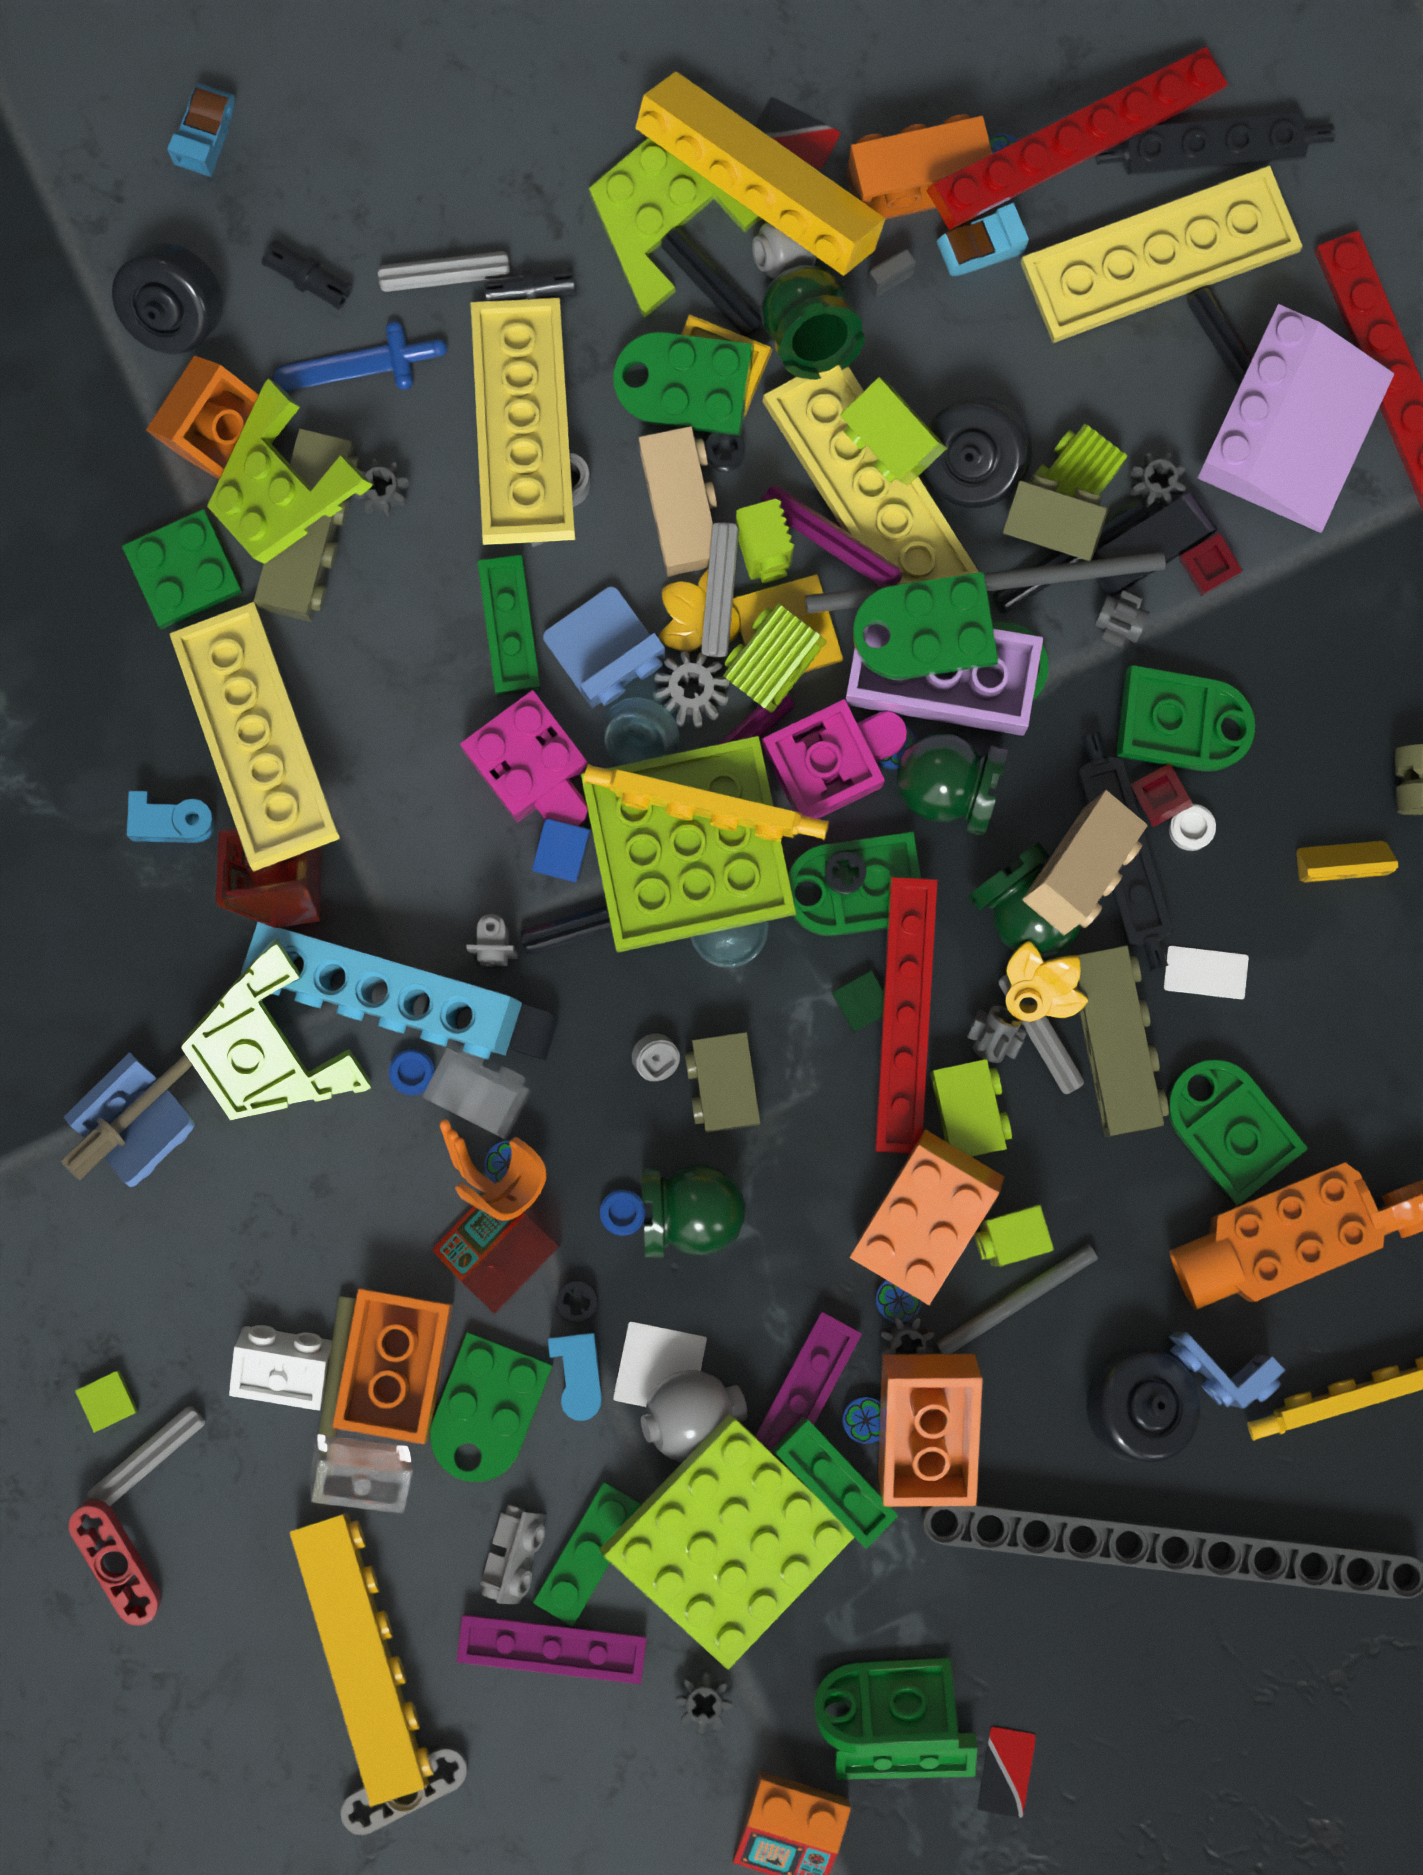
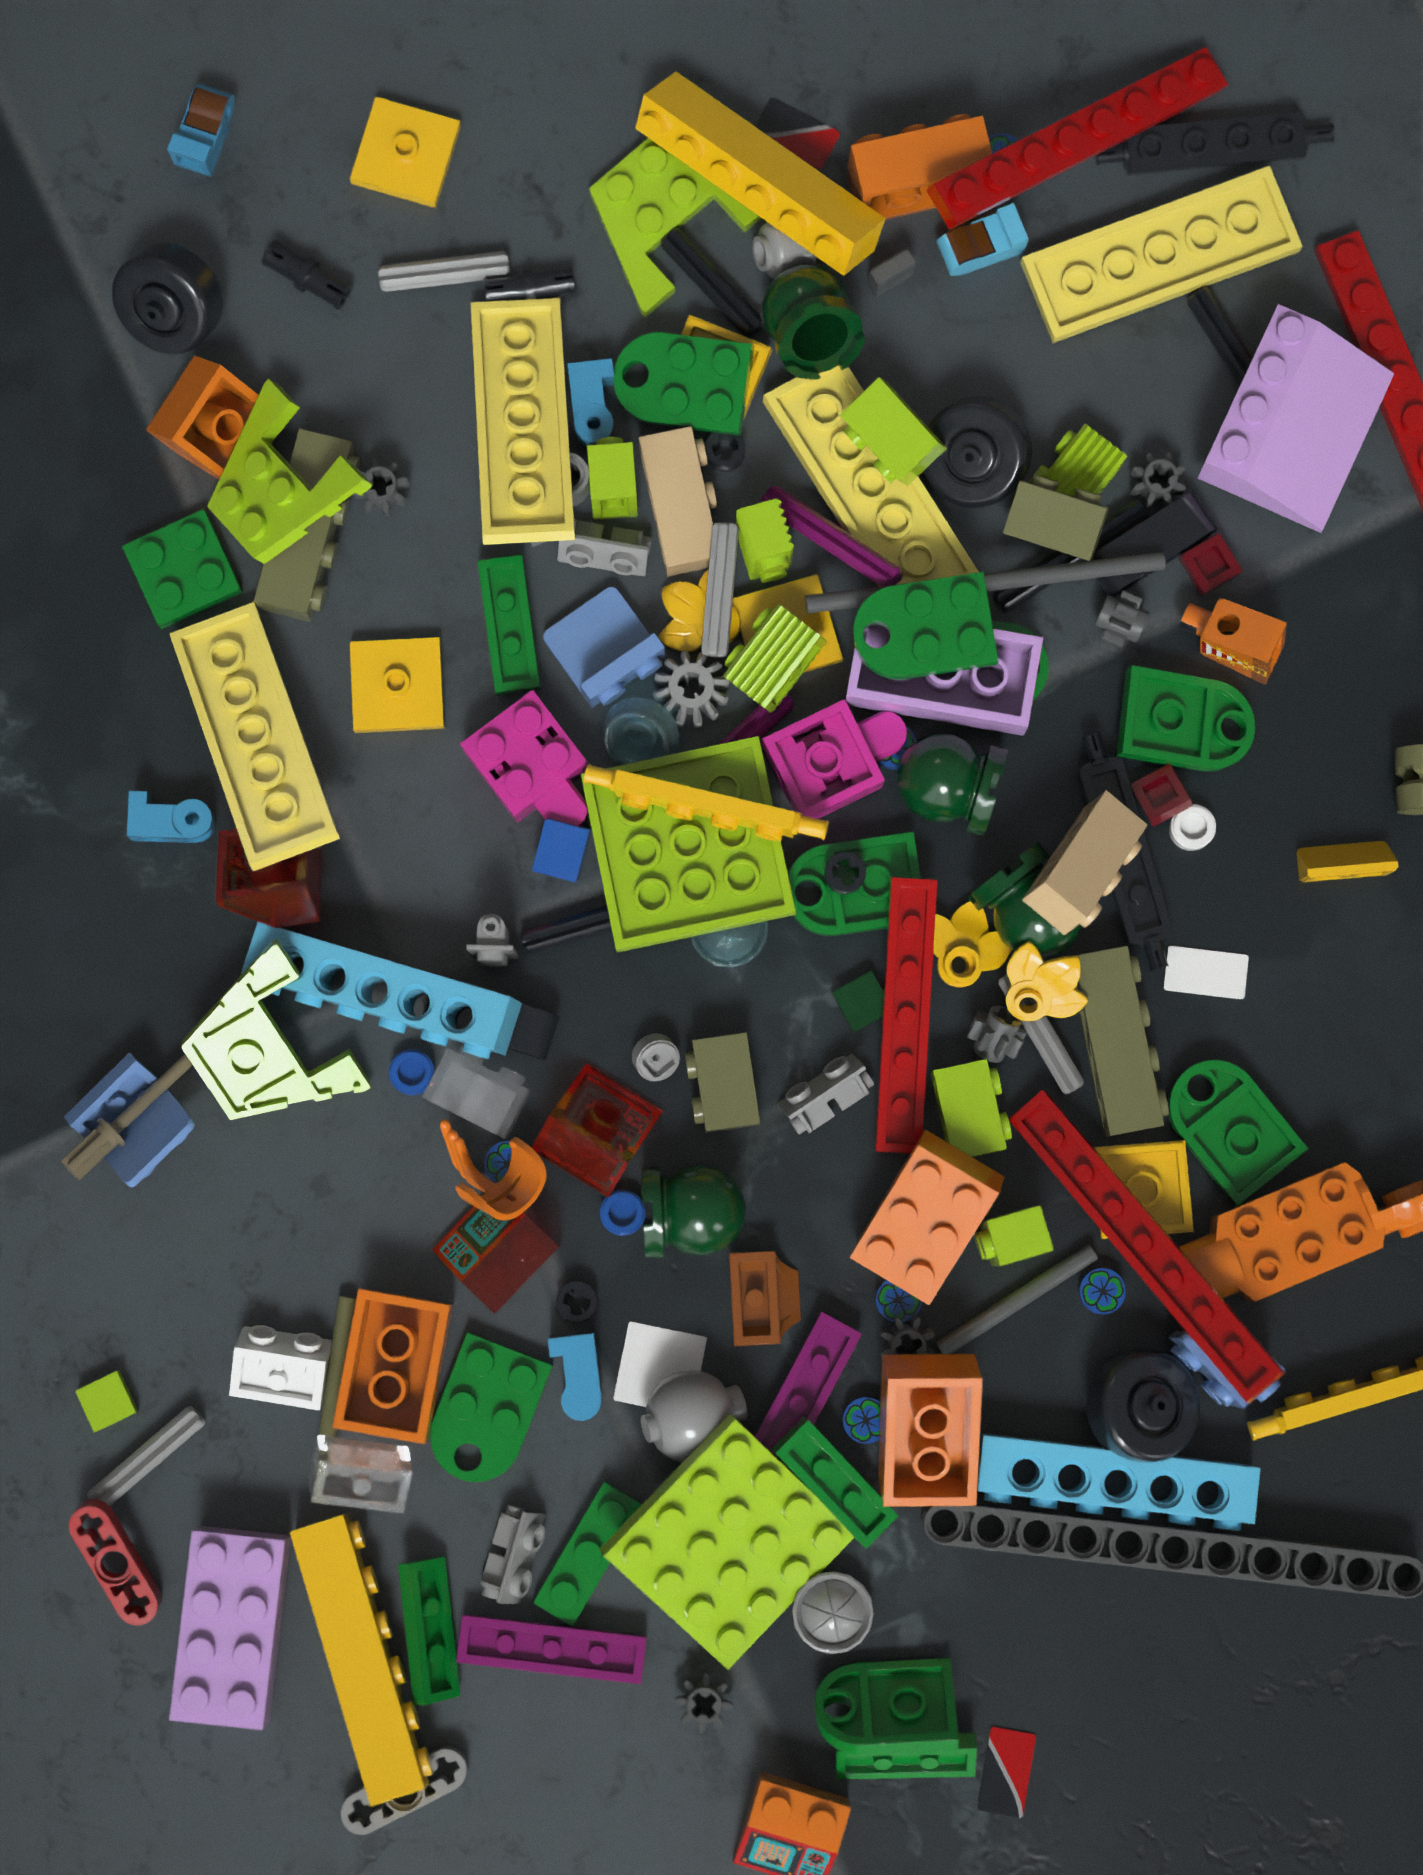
(230, 1627): none -> lavender brick
(379, 359): blue sword -> none
(397, 685): none -> yellow plate
(405, 152): none -> yellow plate
(429, 1630): none -> green plate
(590, 416): none -> dark azure leg
(596, 1130): none -> clear red slope
(612, 479): none -> lime brick
(624, 552): none -> light grey hinge
(762, 1298): none -> dark orange slope
(807, 1101): none -> light grey hinge
(833, 1612): none -> light grey hat
(968, 938): none -> yellow plate
(1101, 1291): none -> tile
(1147, 1247): none -> red plate
(1157, 1178): none -> yellow plate
(1235, 1481): none -> medium azure brick
(1251, 647): none -> orange torso

